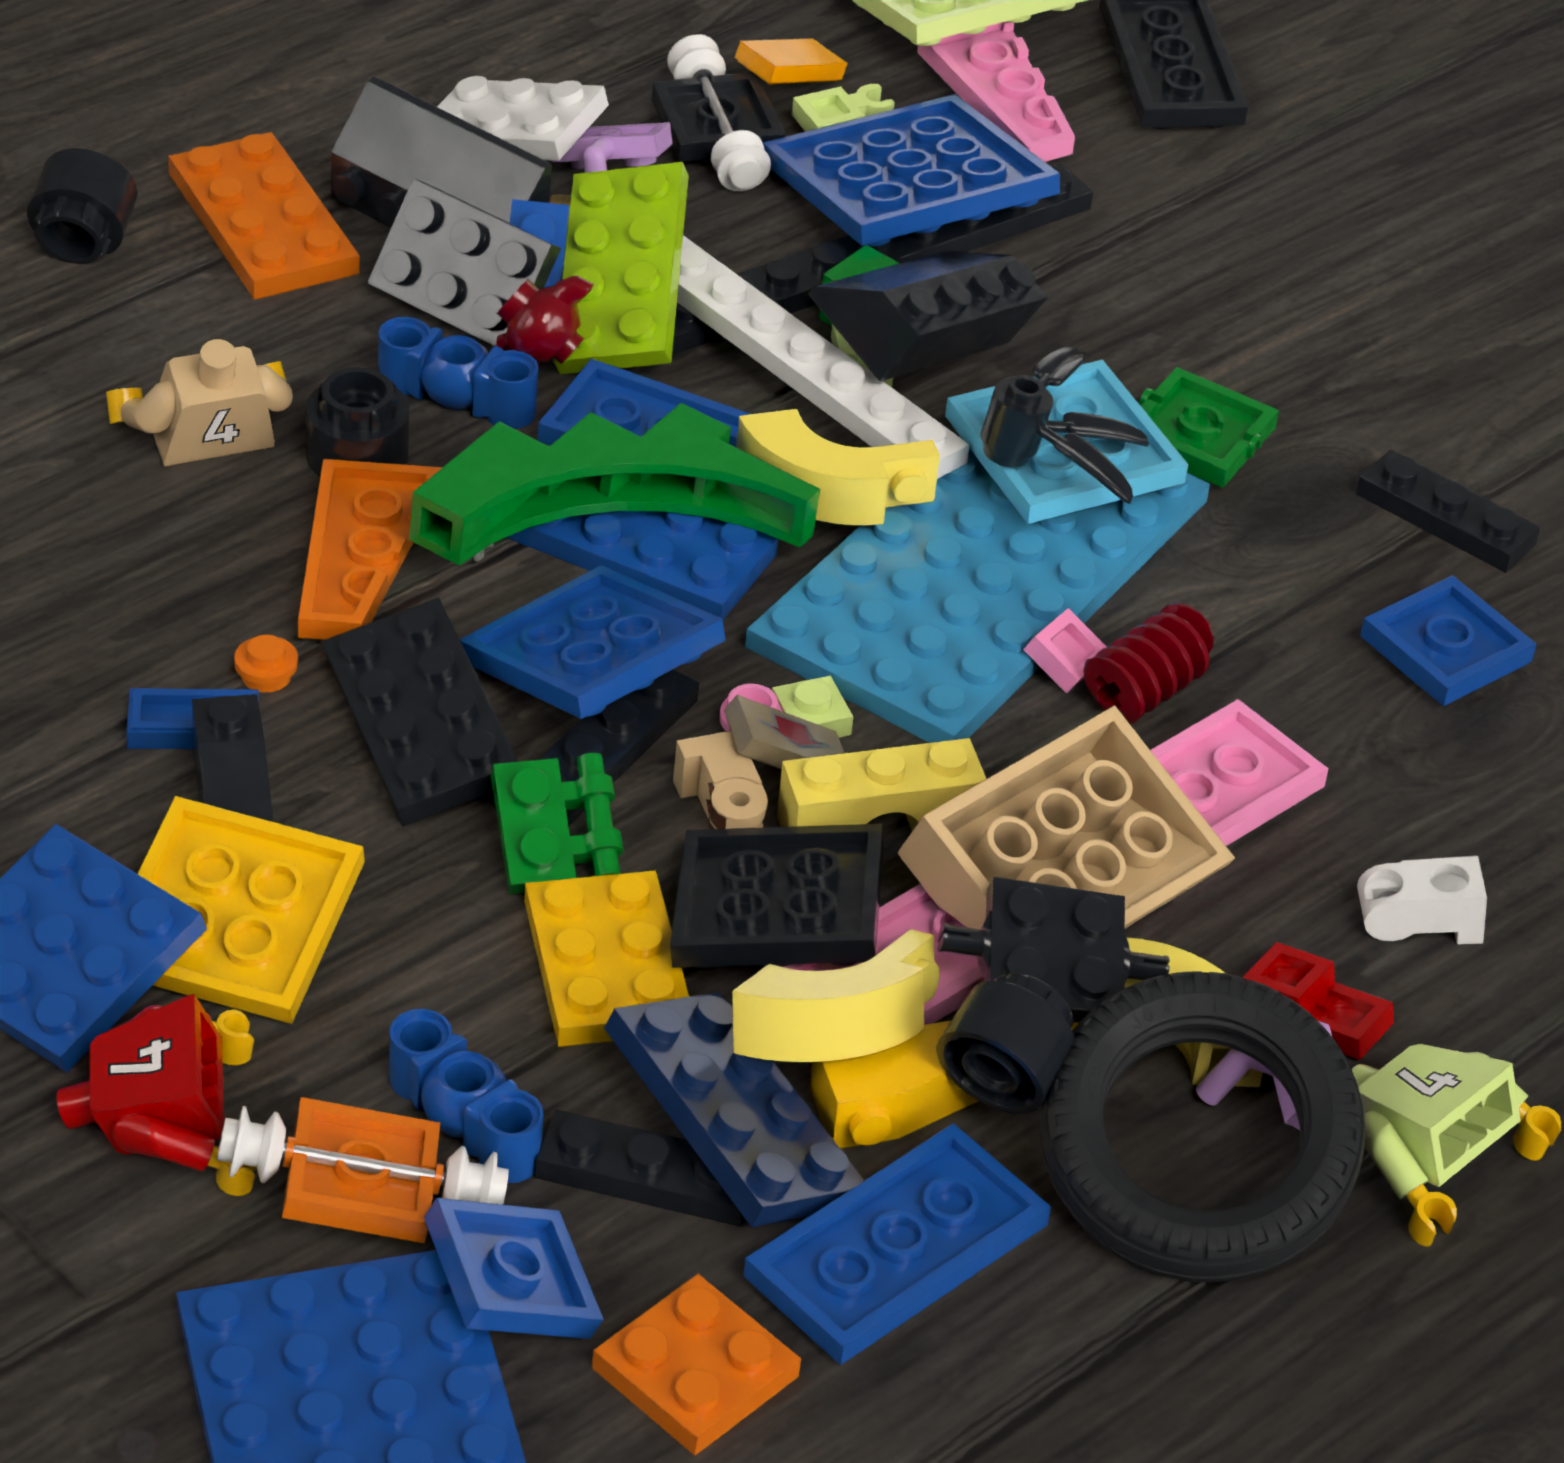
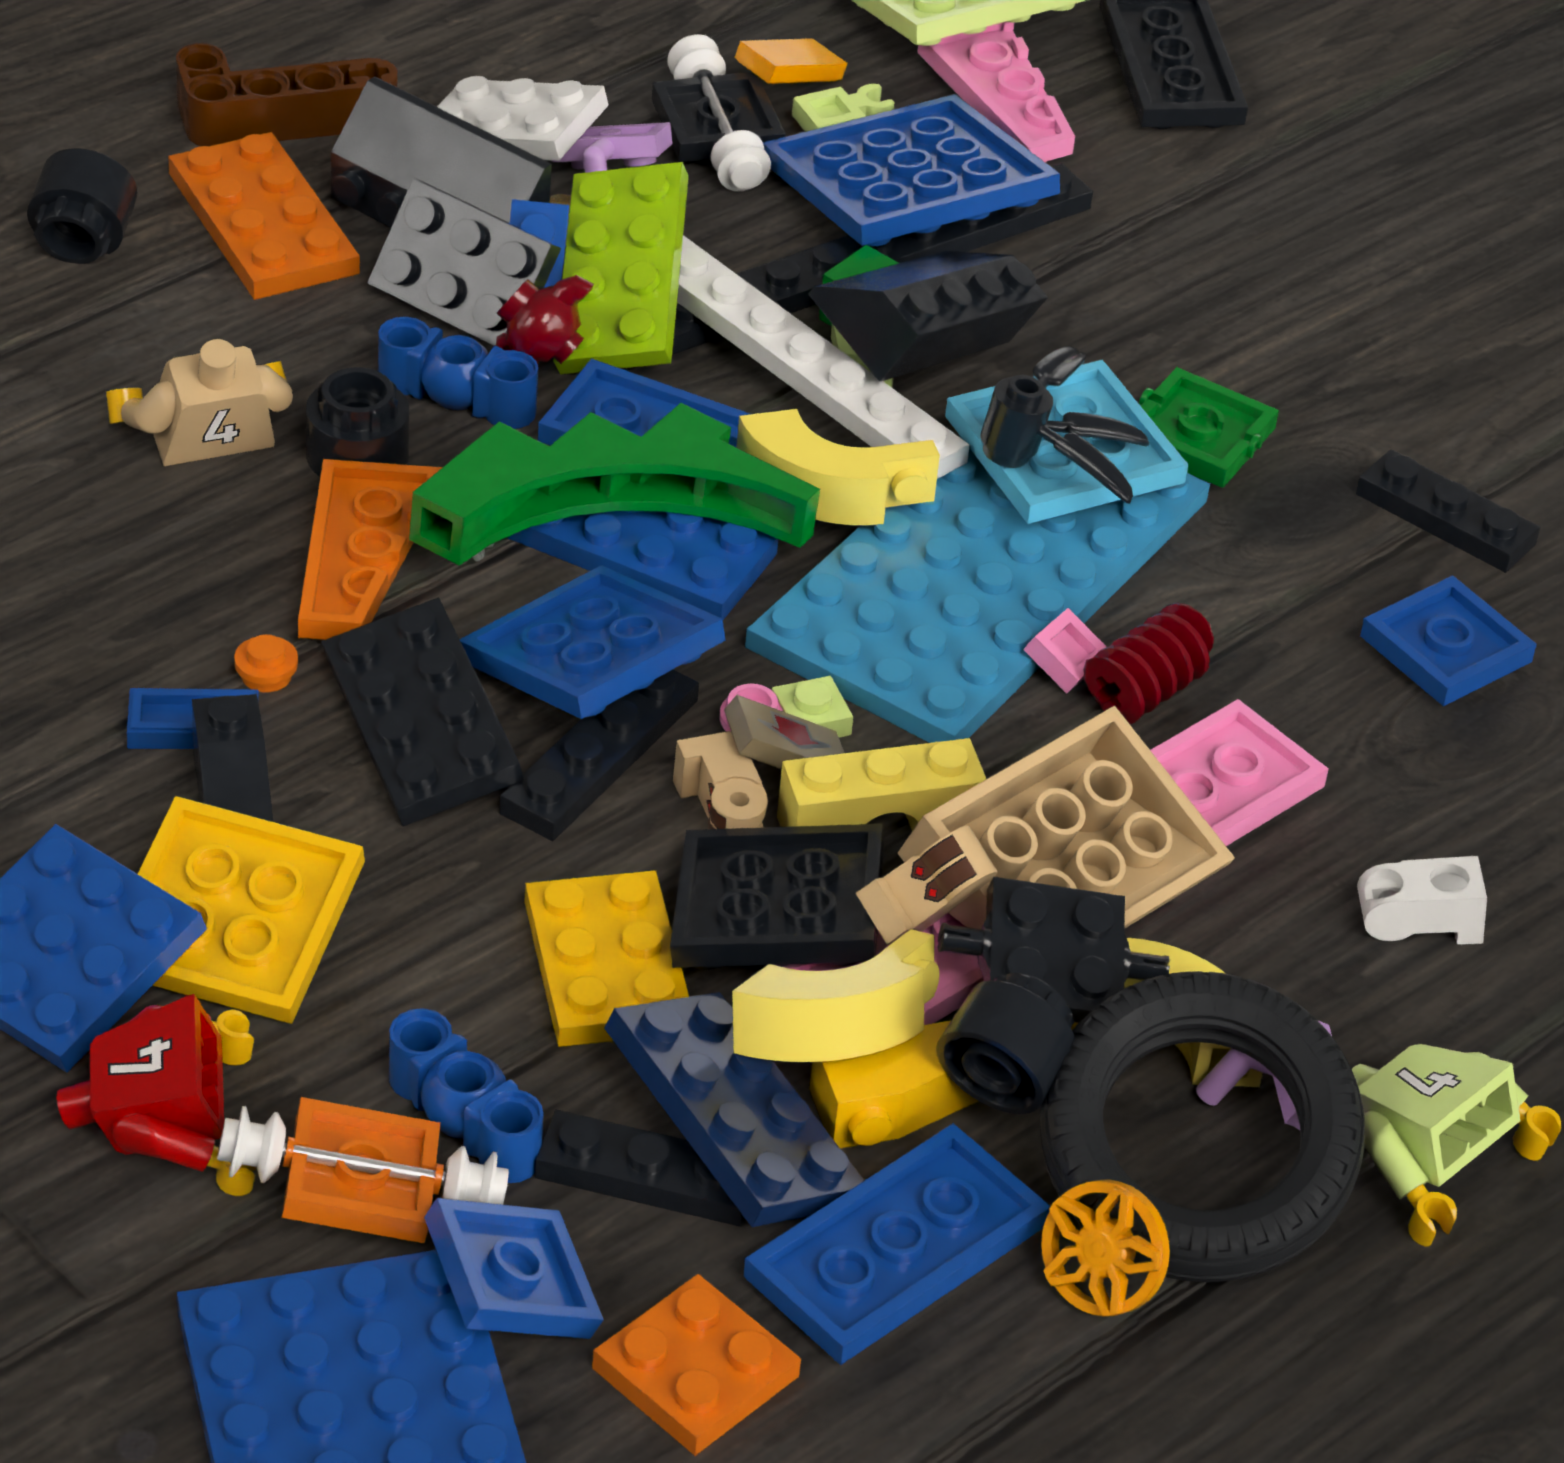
(281, 100): none -> reddish brown beam
(535, 824): green plate -> none
(927, 885): none -> tan leg
(1104, 1247): none -> light orange wheel
(1353, 1016): red slope -> none

